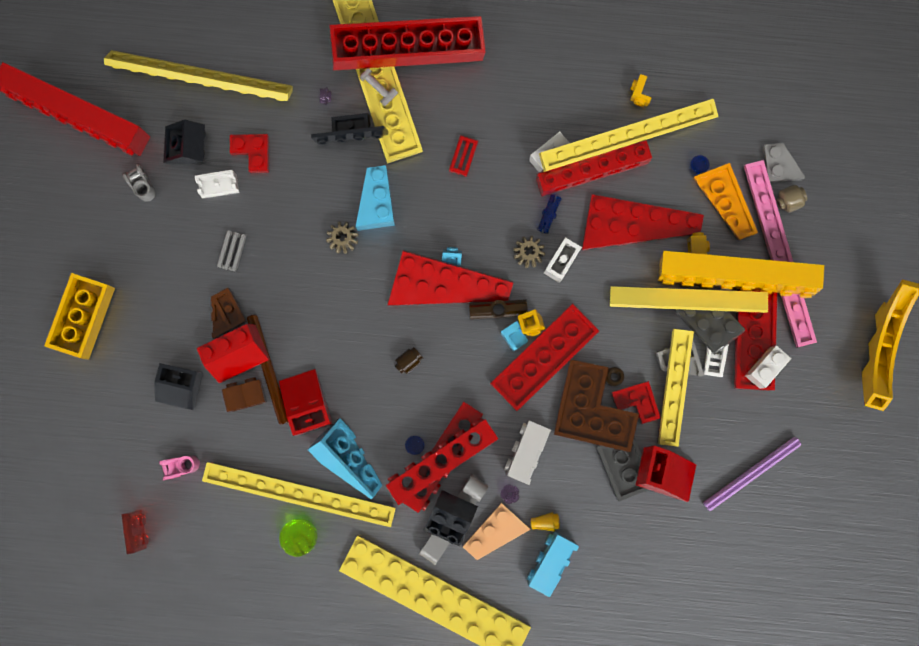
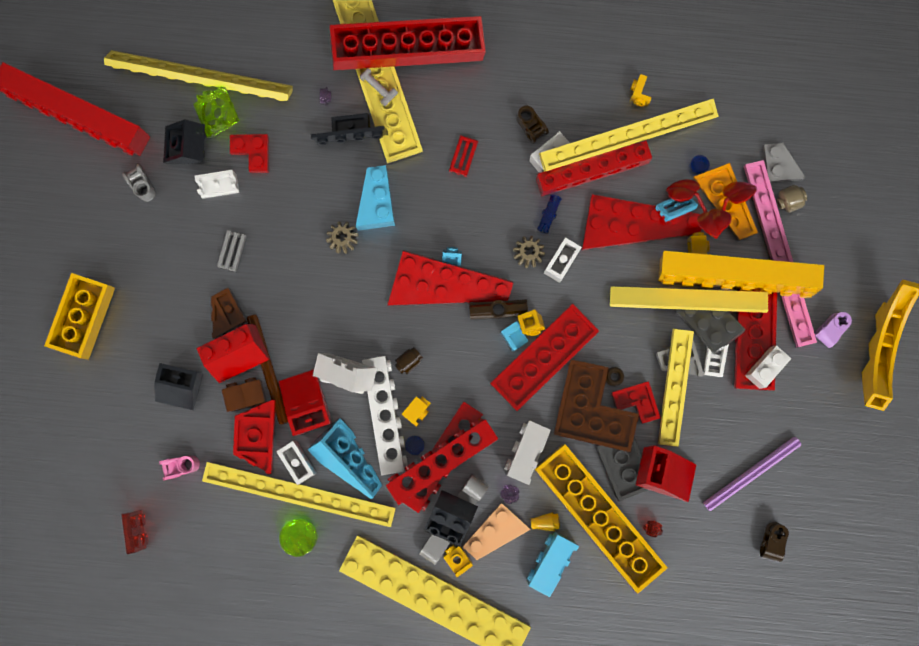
(220, 124): none -> clear neon green piece
(256, 435): none -> red wing
(296, 462): none -> white brick
(344, 373): none -> white wedge
(387, 465): none -> white brick
(416, 410): none -> yellow brick
(463, 565): none -> yellow brick
(532, 127): none -> dark brown piece
(600, 518): none -> yellow brick
(653, 528): none -> clear red plate
(676, 210): none -> medium azure tile
(715, 220): none -> red plant
(774, 544): none -> dark brown piece
(831, 331): none -> lavender piece

